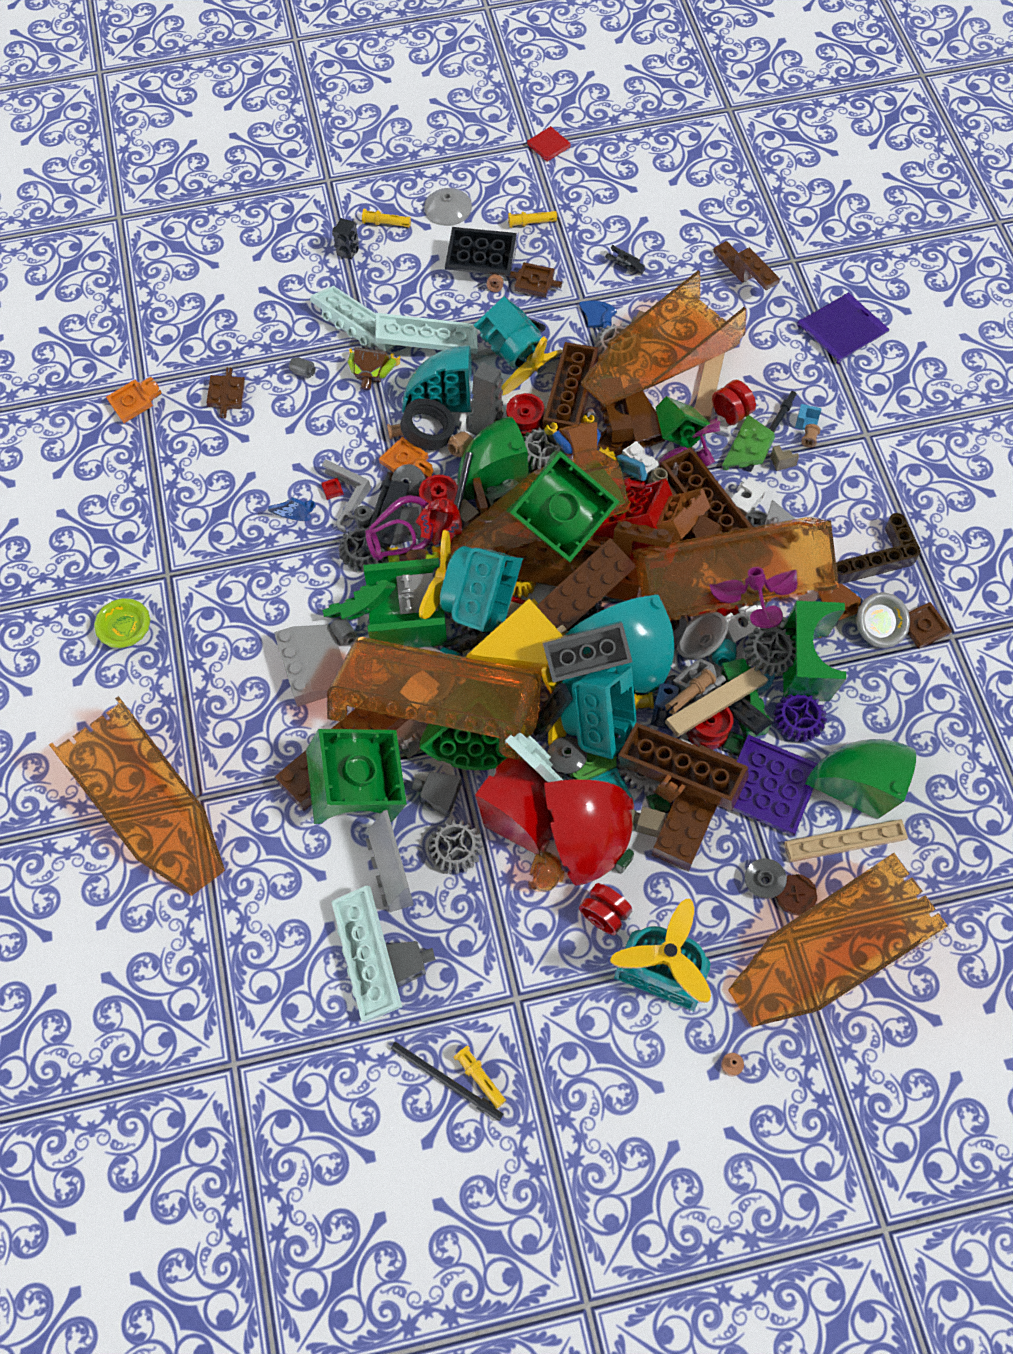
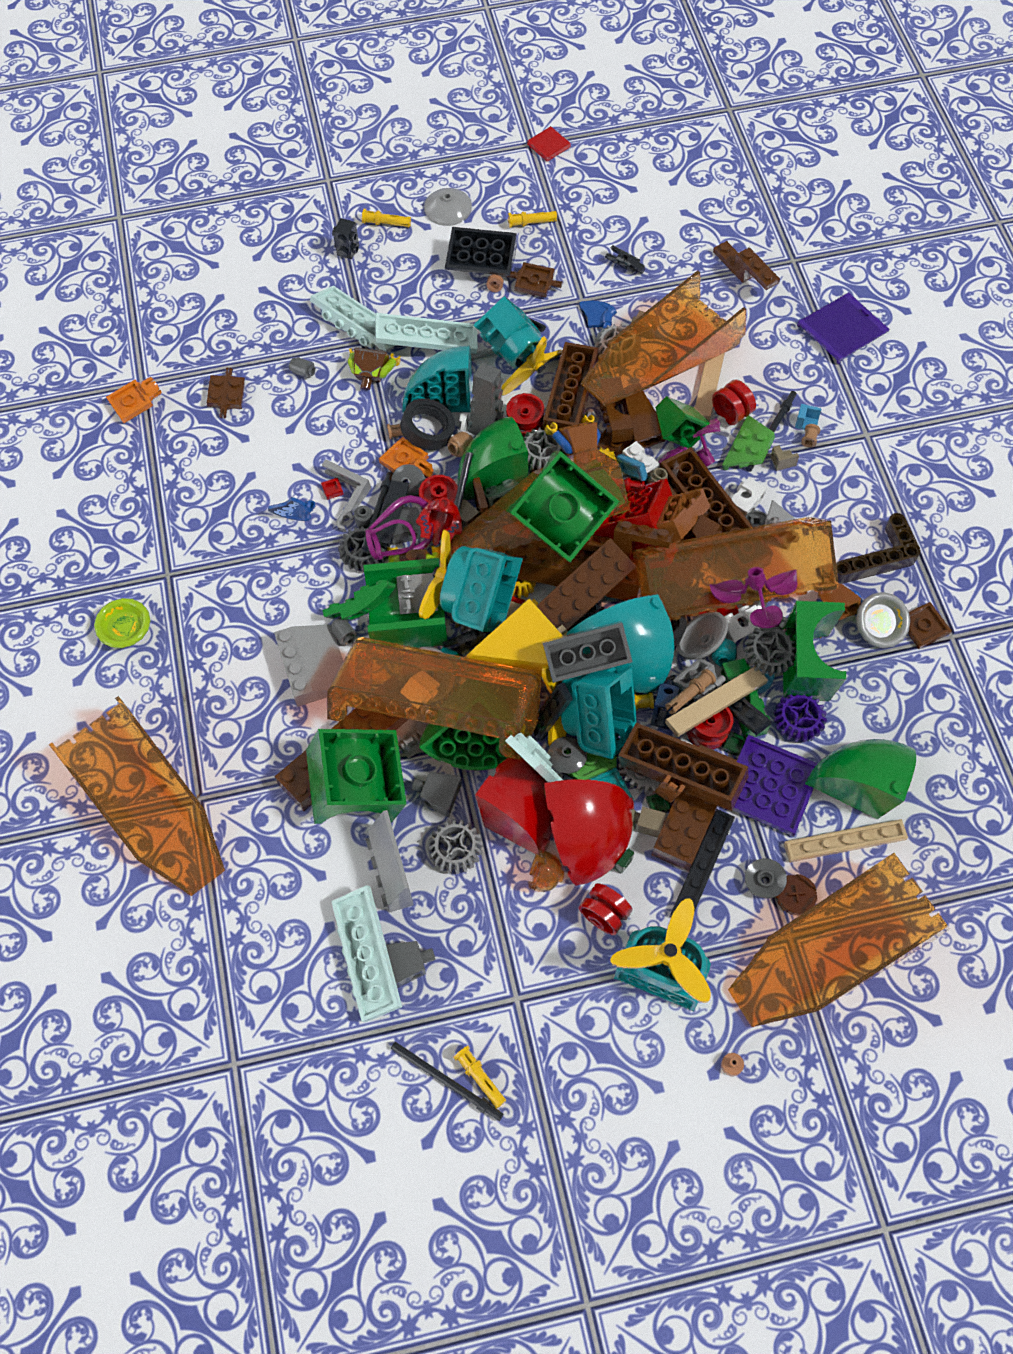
(705, 858): none -> black tile

